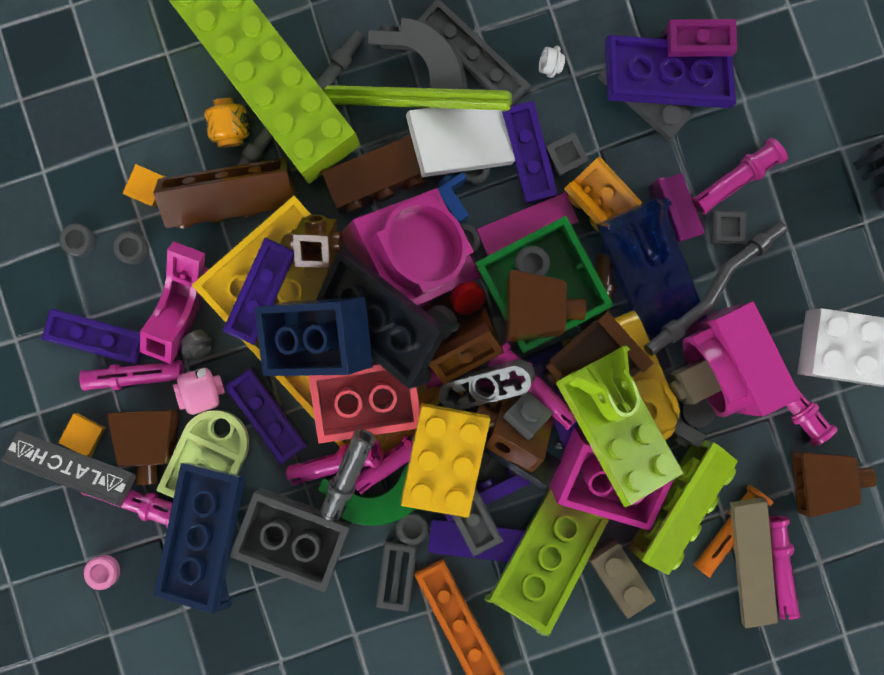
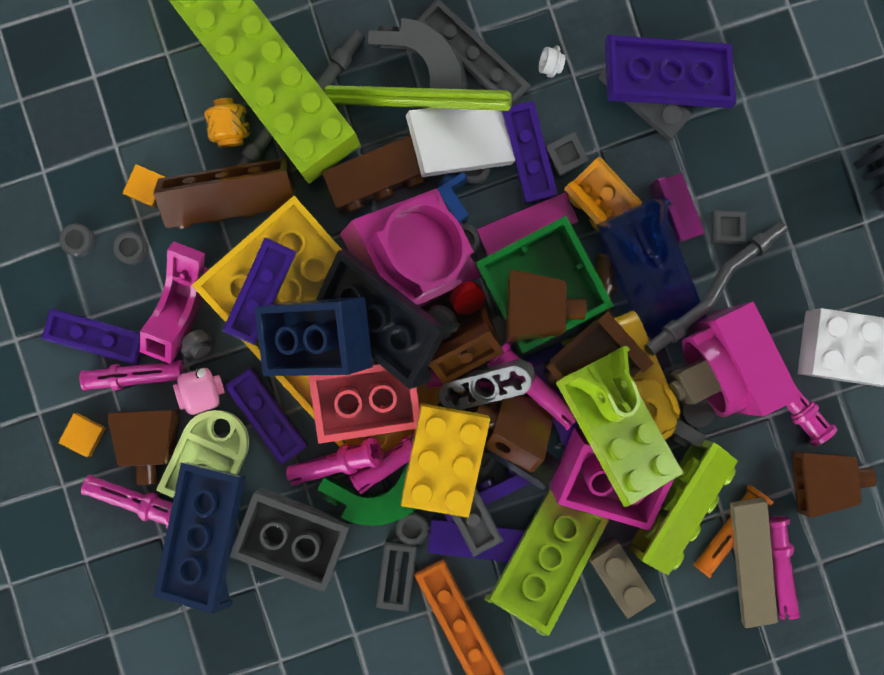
(69, 468): dark grey tile -> none
(102, 572): bright pink tile -> none
(316, 242): reddish brown brick -> none
(342, 487): dark grey pin -> none
(527, 415): dark grey plate -> none
(532, 260): dark grey tile -> none
(701, 37): magenta panel -> none
(751, 168): dark pink pin -> none

